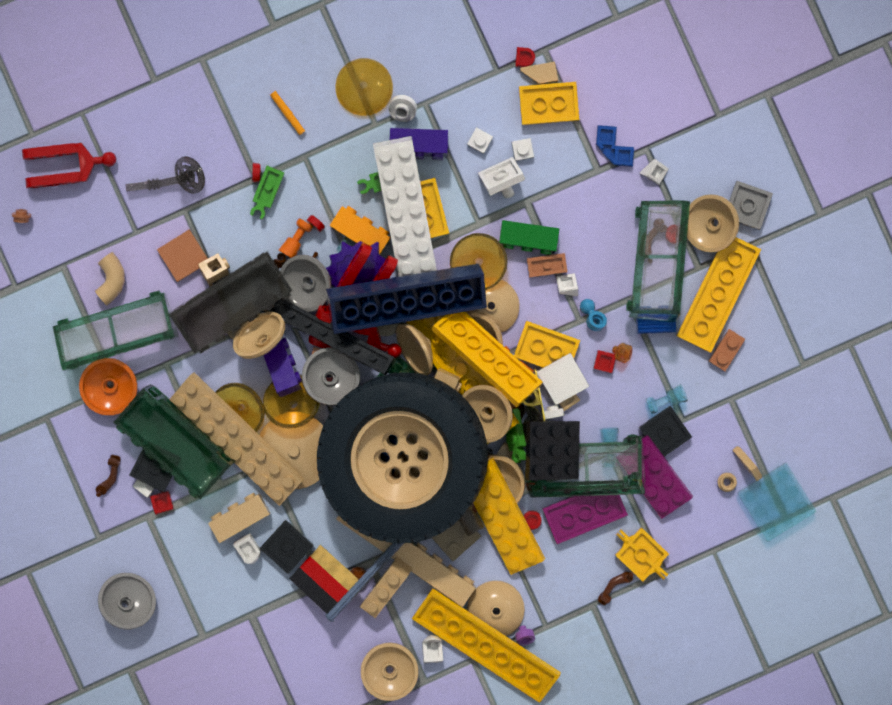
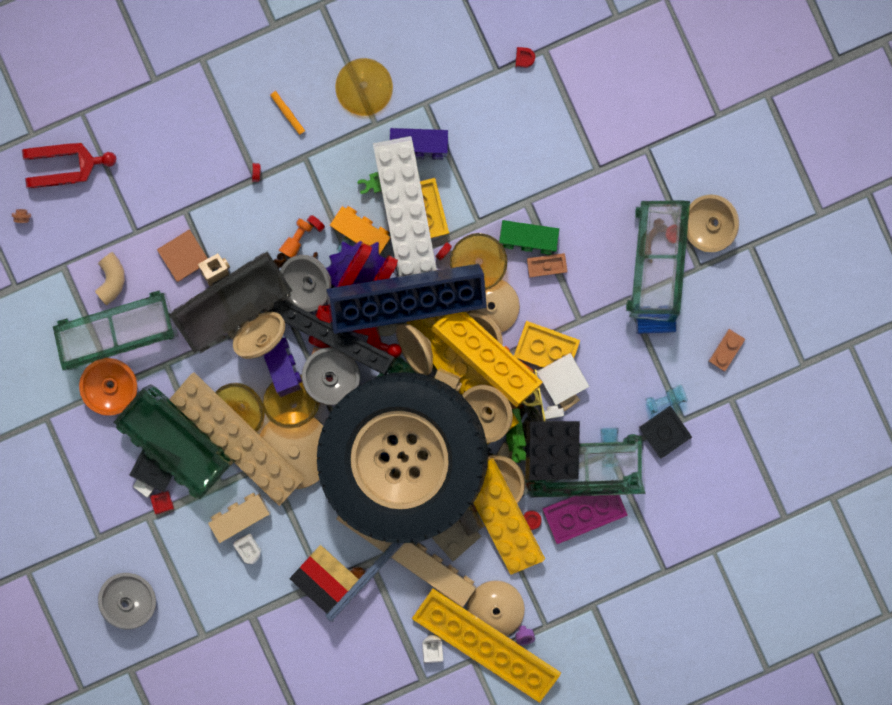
(114, 462): reddish brown piece -> none
(182, 179): clear smoke dish -> none
(267, 190): bright green plate -> none
(286, 546): black plate -> none
(386, 587): tan brick -> none
(394, 684): tan dish -> none
(402, 108): white plate -> none
(444, 251): none -> red tile
(480, 140): white plate -> none
(502, 177): white tile -> none
(522, 149): white plate -> none
(541, 73): tan tile -> none
(549, 103): yellow plate -> none
(567, 284): white slope -> none
(587, 306): dark azure plate -> none
(604, 361): red tile -> none
(615, 154): blue tile -> none
(622, 352): clear orange tile -> none
(625, 577): reddish brown piece -> none
(641, 554): yellow plate -> none
(655, 171): white slope -> none
(663, 486): magenta plate -> none
(718, 294): yellow plate -> none
(733, 482): tan plate -> none
(748, 463): tan tile -> none
(750, 204): light grey plate -> none
(776, 502): clear light blue plate -> none

